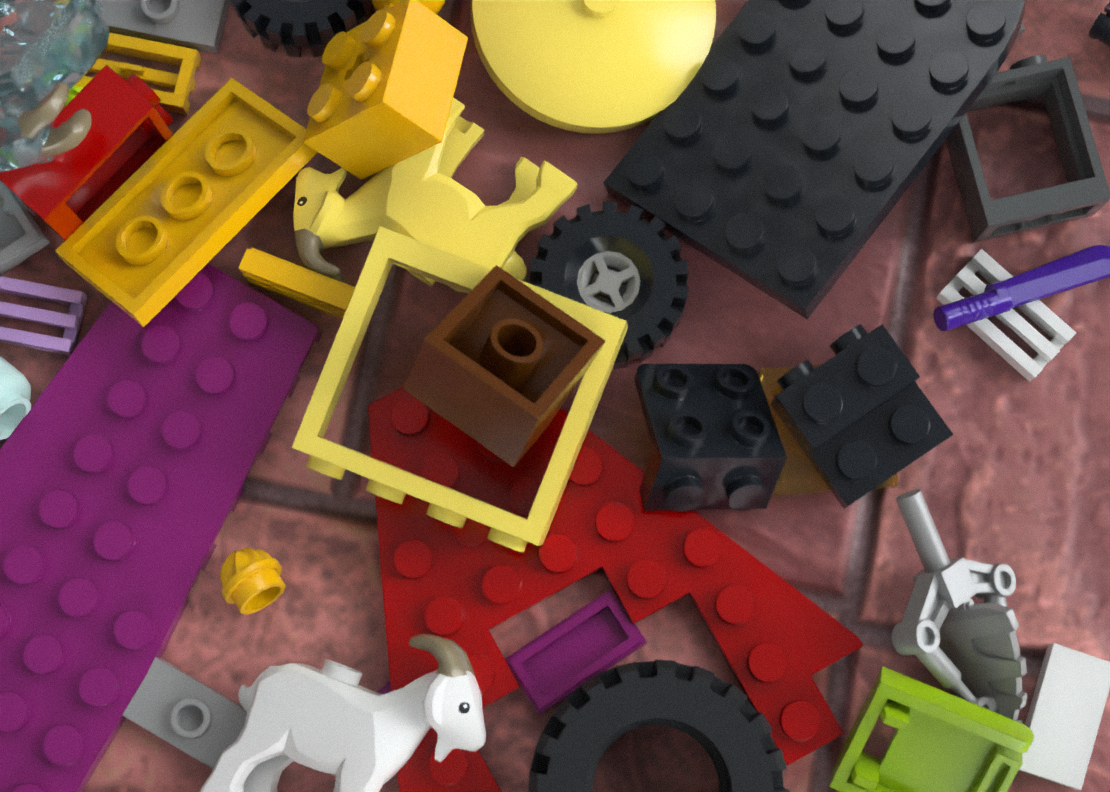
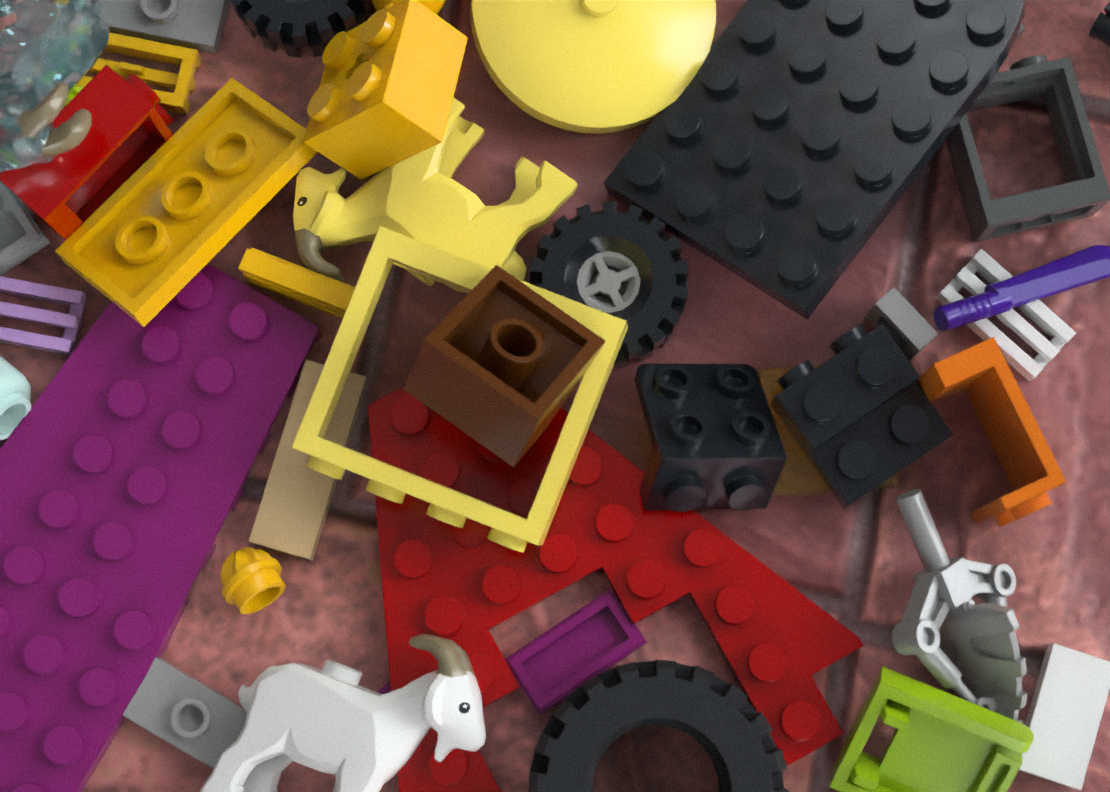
(295, 495): none -> tan tile
(902, 322): none -> light grey tile
(1007, 424): none -> orange panel

